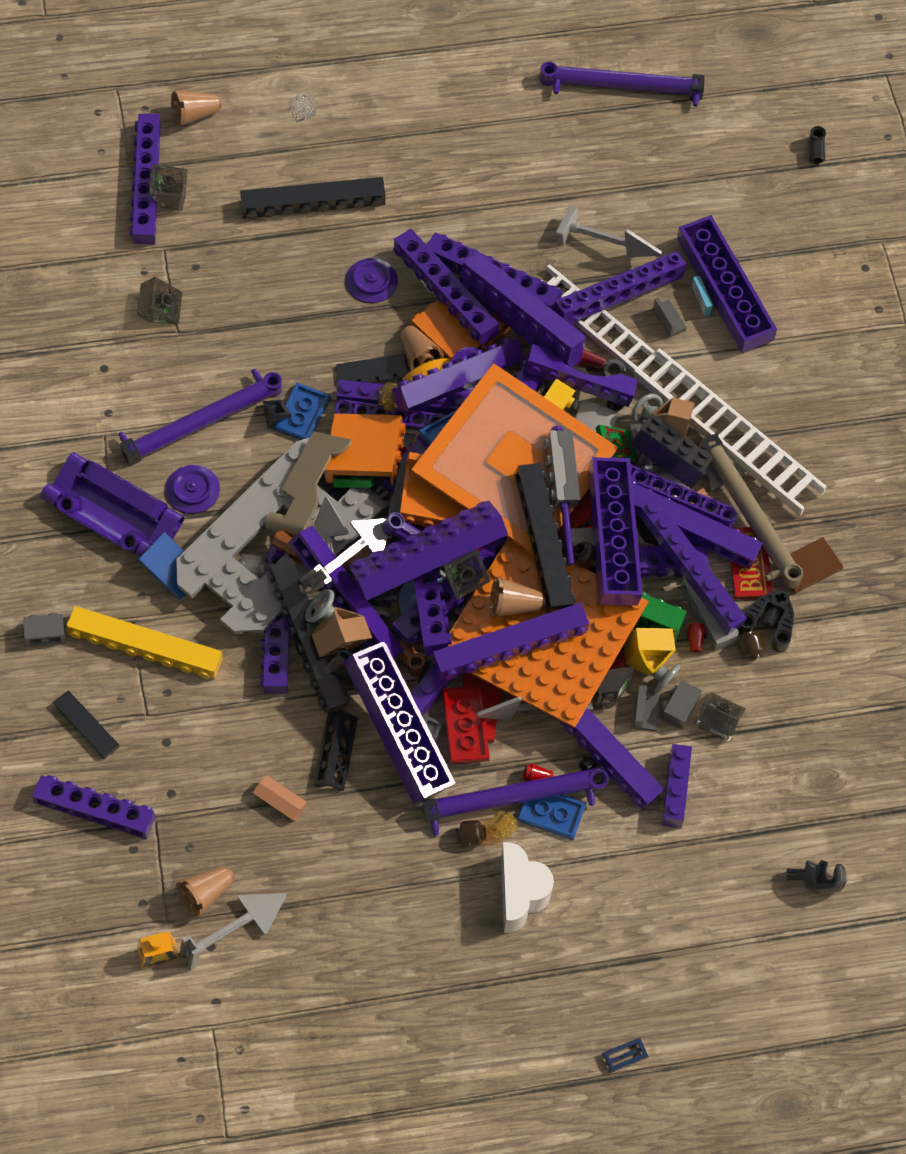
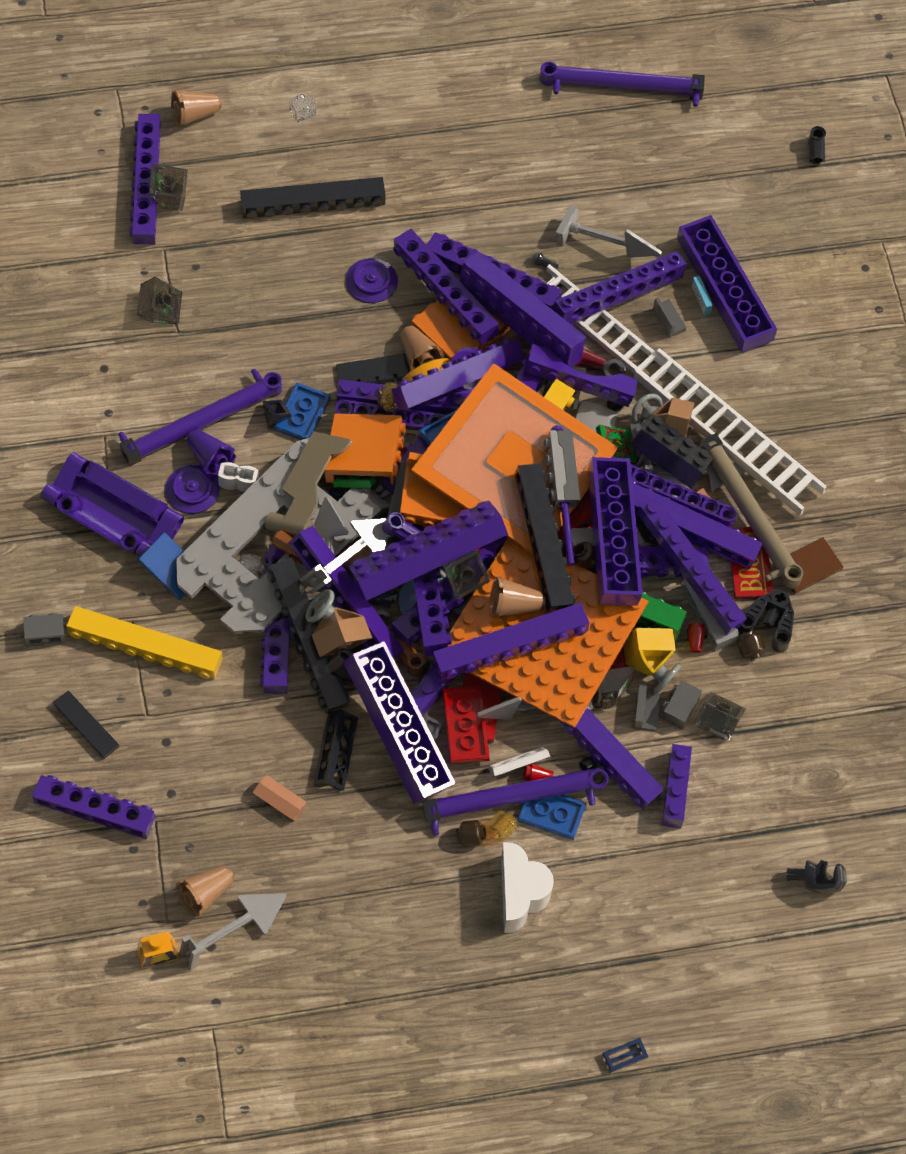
(210, 451): none -> dark purple cone
(236, 477): none -> white brick
(518, 761): none -> white tile
(539, 259): none -> black piece

